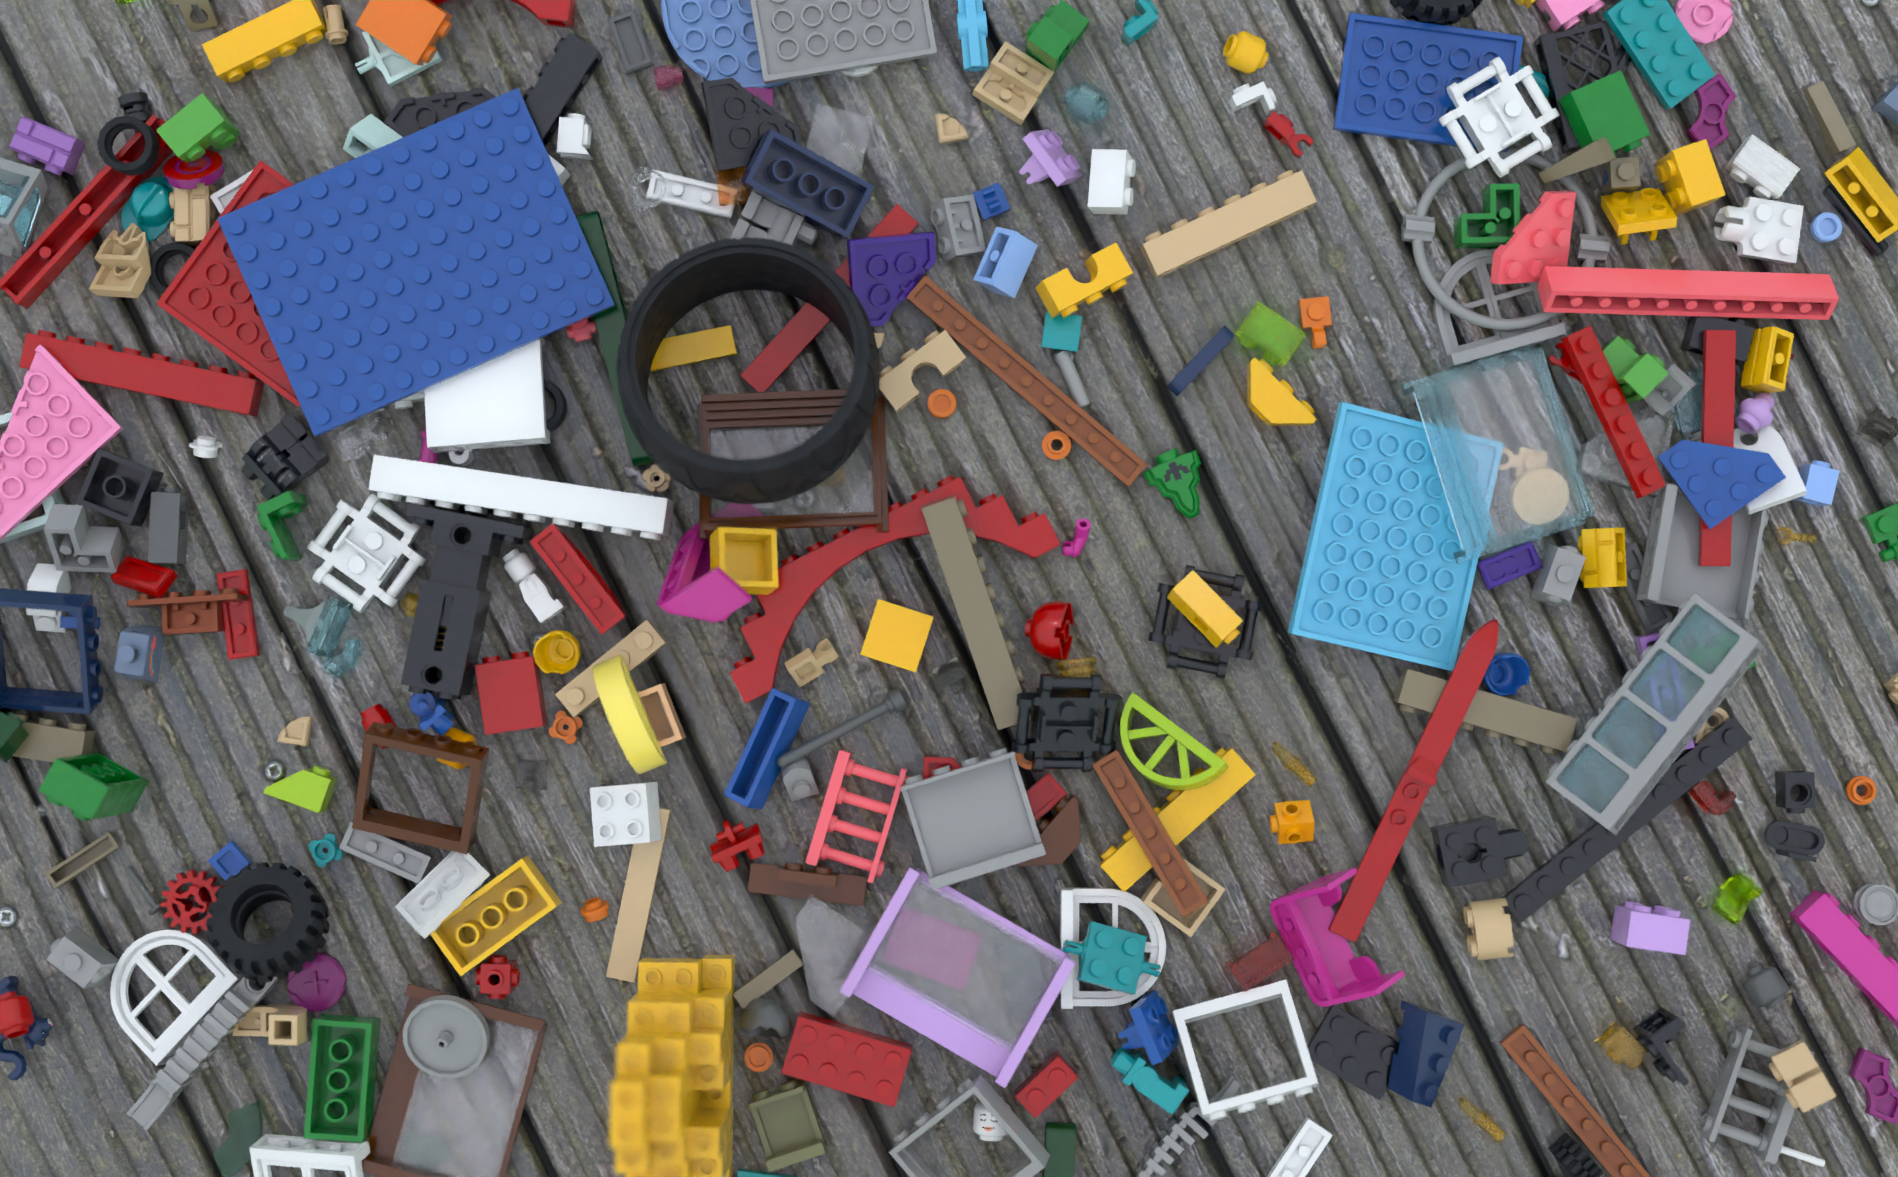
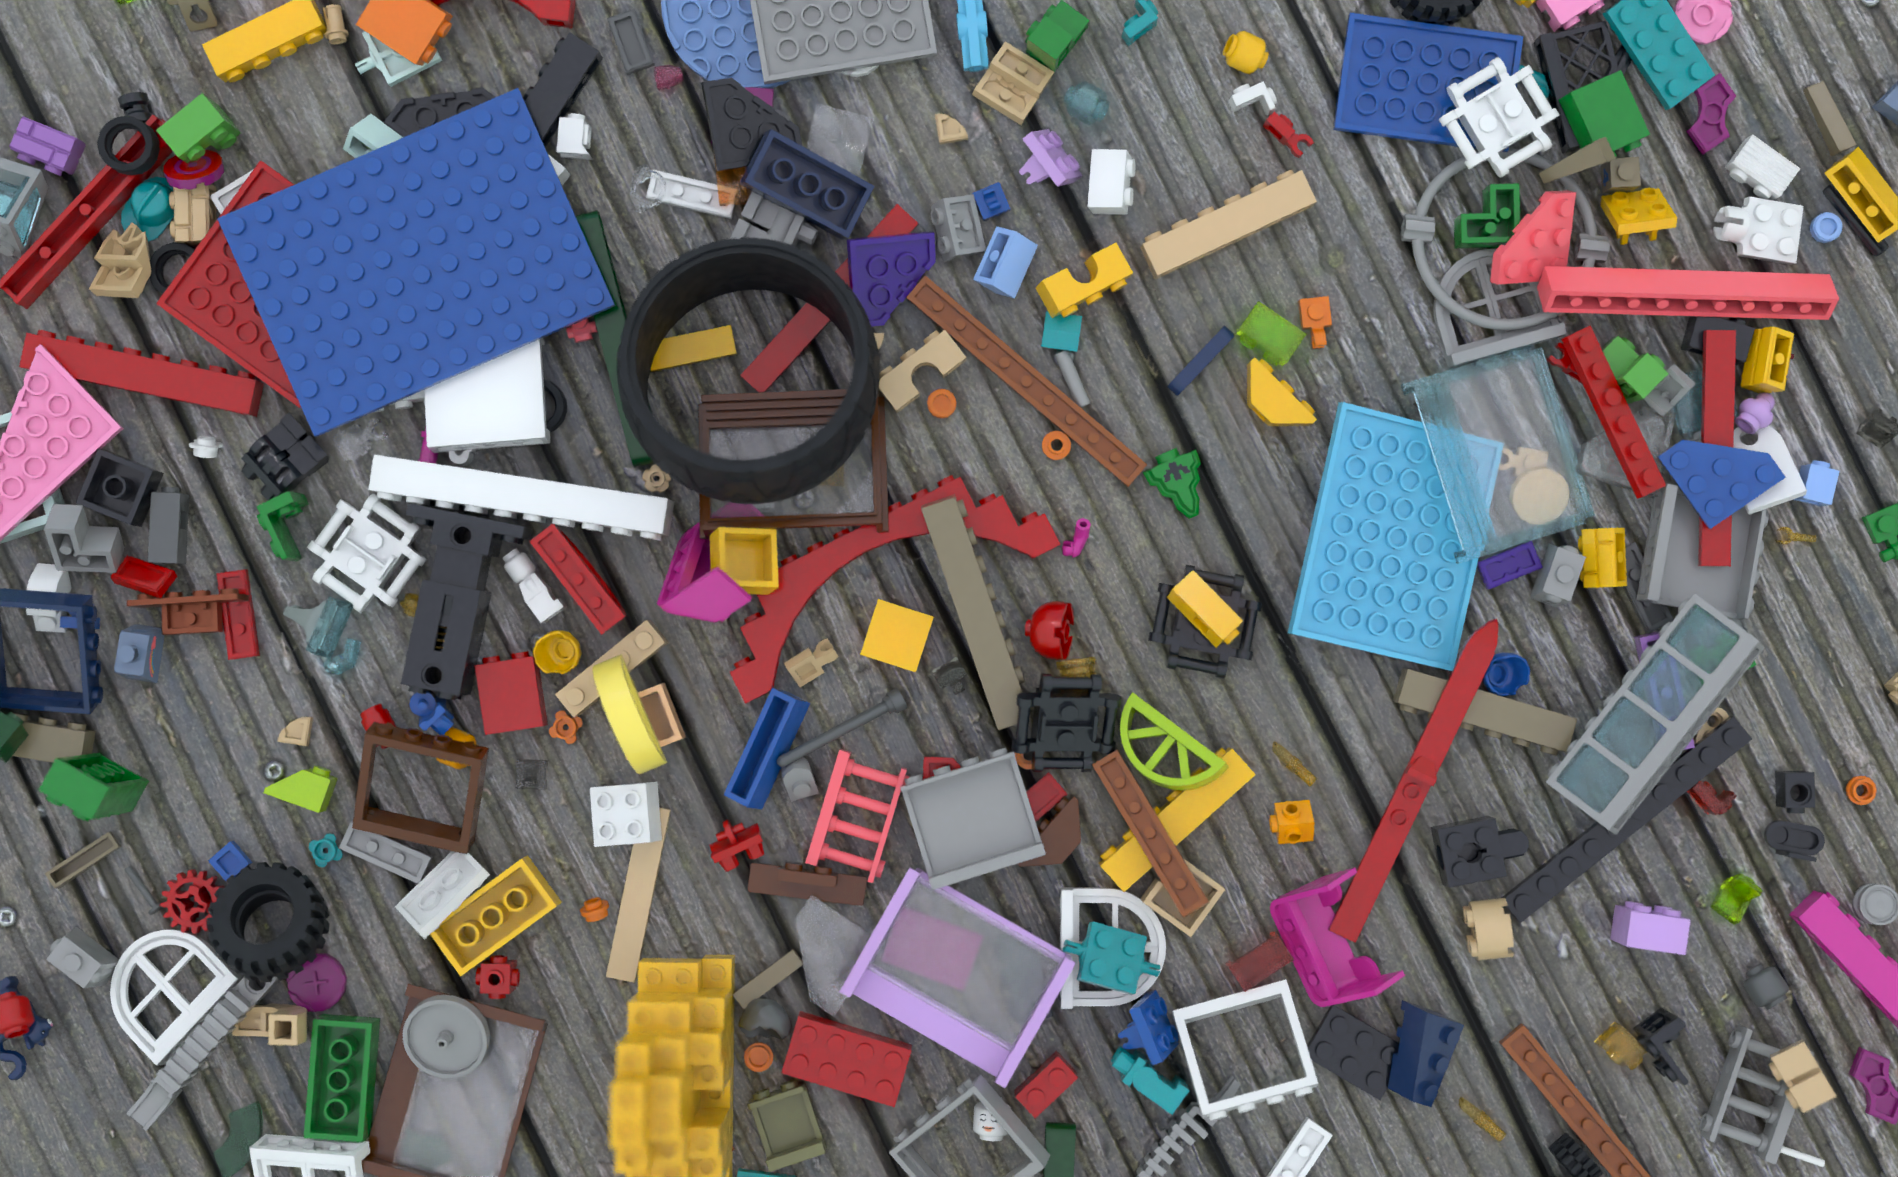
(1689, 177): yellow brick -> none

